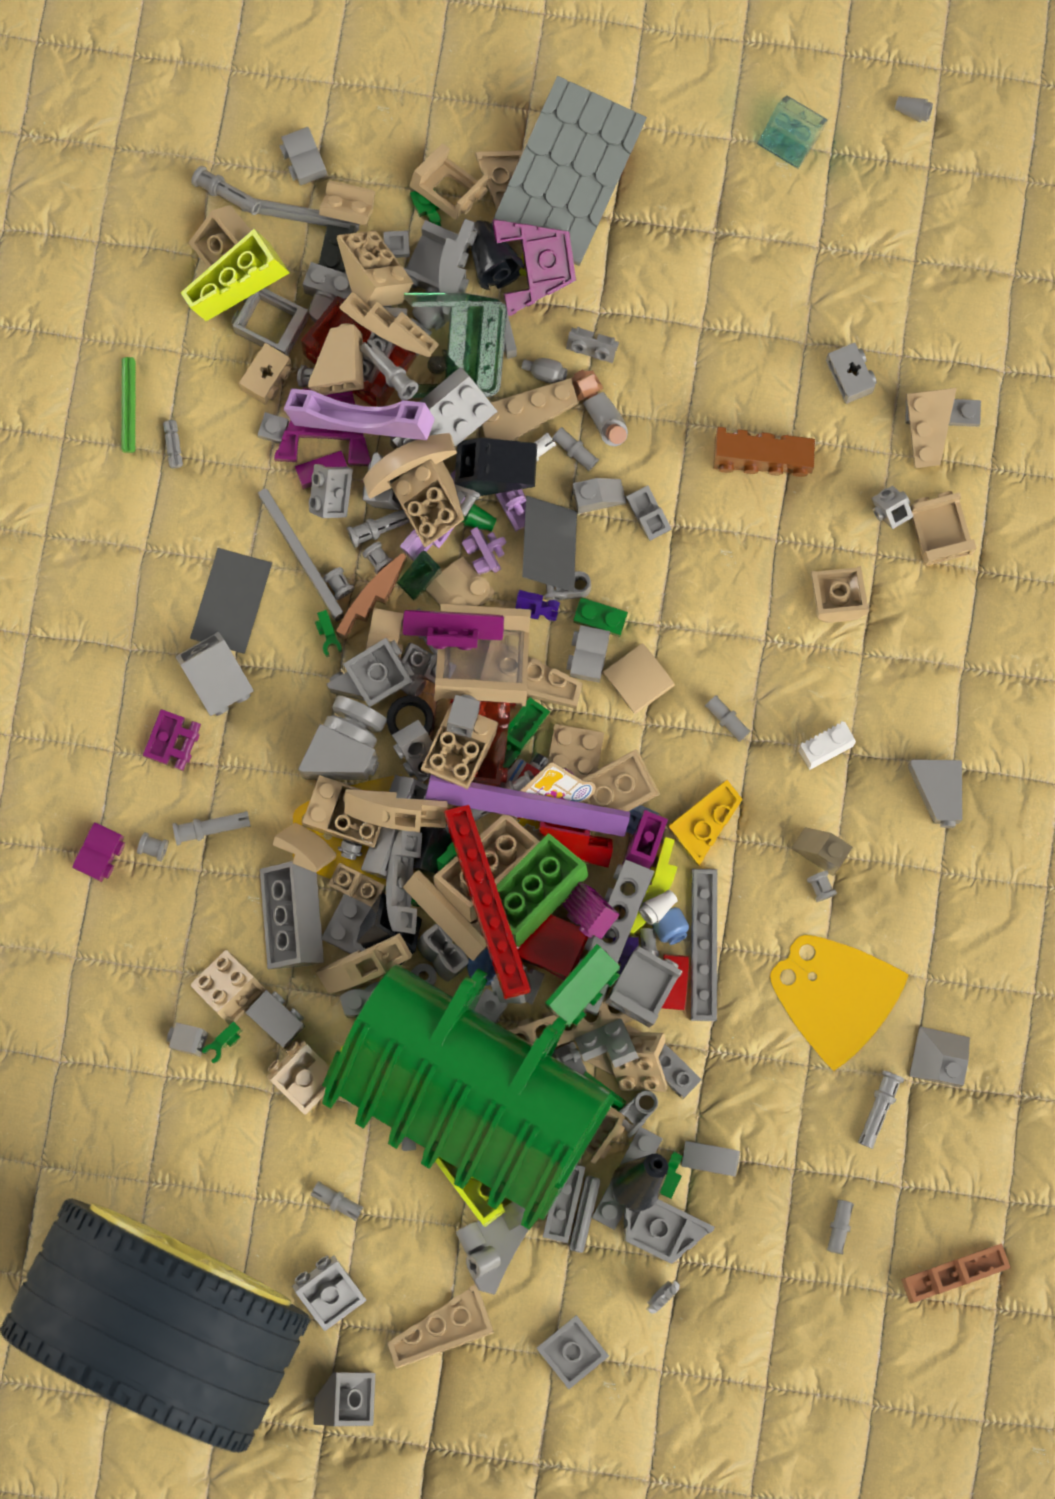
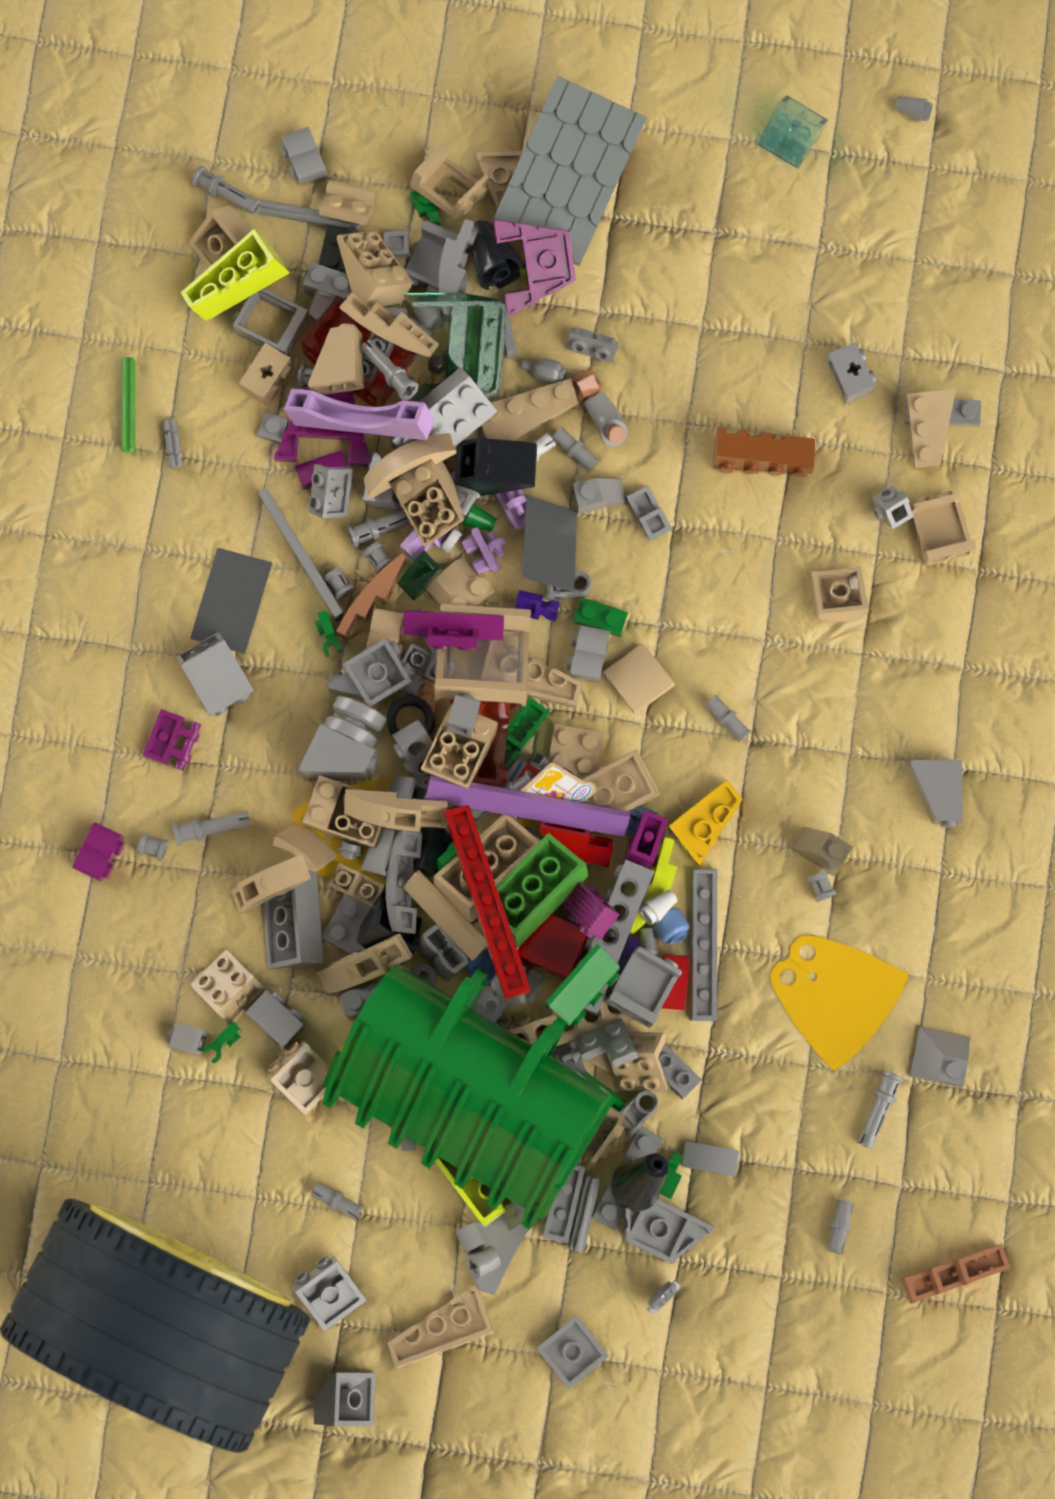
(270, 883): none -> tan slope
(451, 540): none -> white tile
(826, 745): white brick -> none

